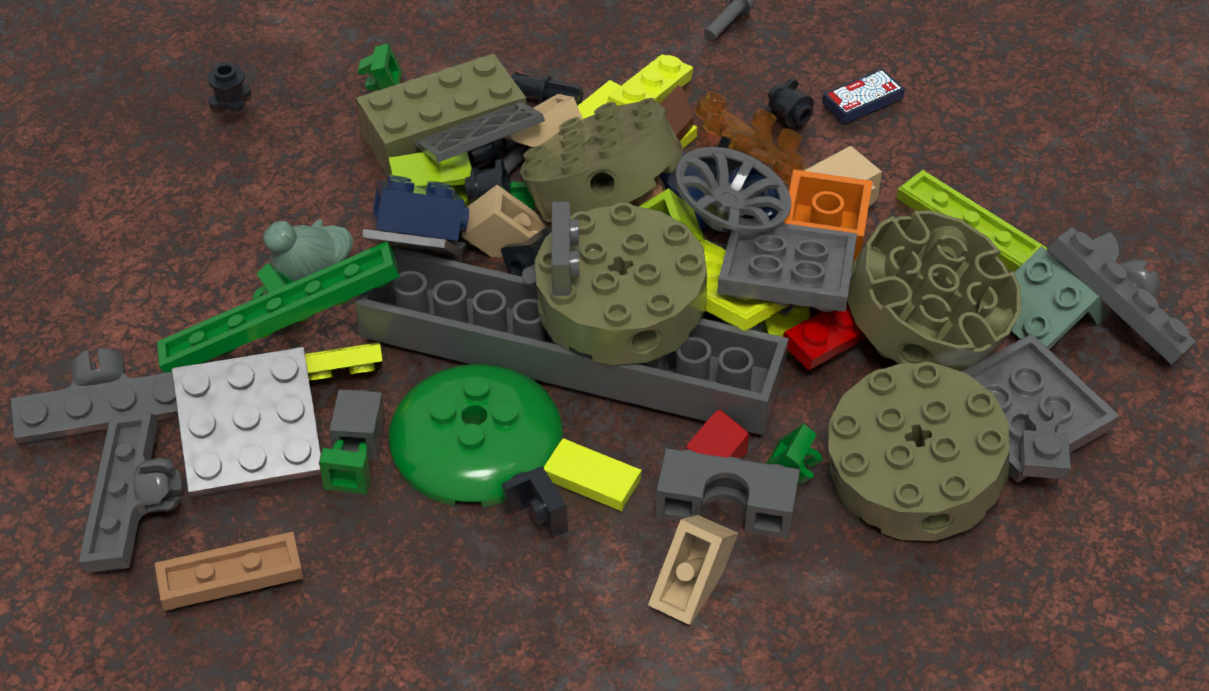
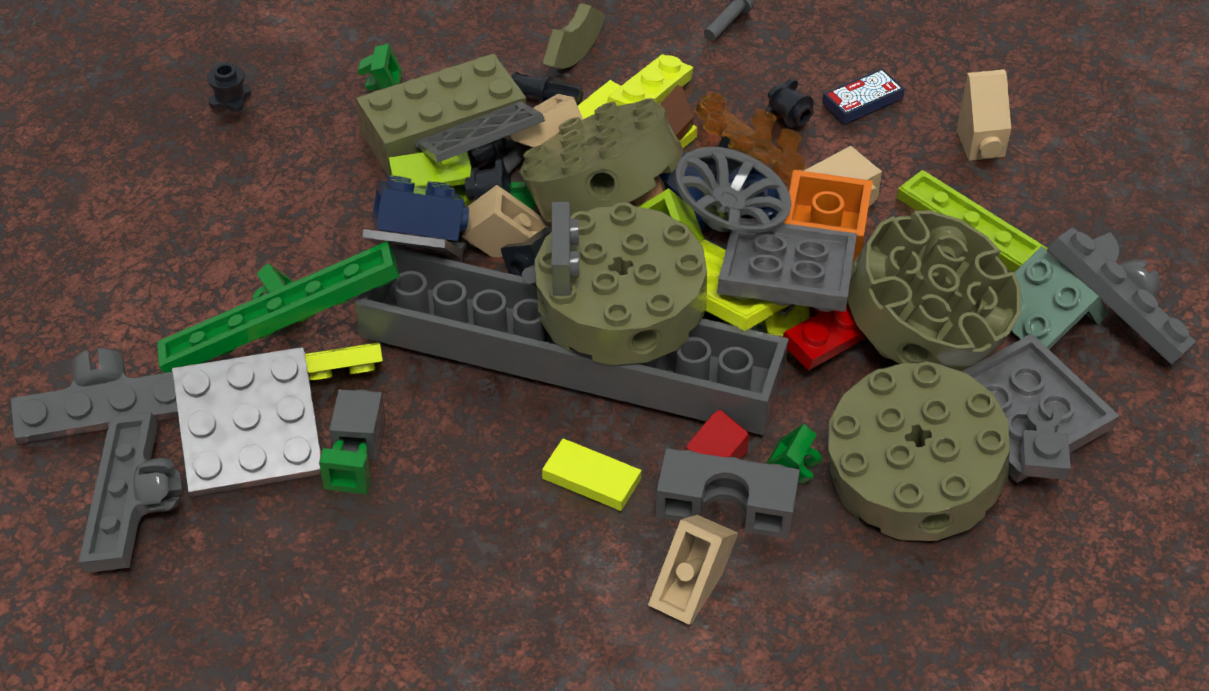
(228, 571): medium nougat plate -> none
(304, 248): sand green hair -> none
(472, 432): green brick -> none
(540, 496): black bracket -> none
(574, 41): none -> olive tile
(985, 115): none -> tan slope

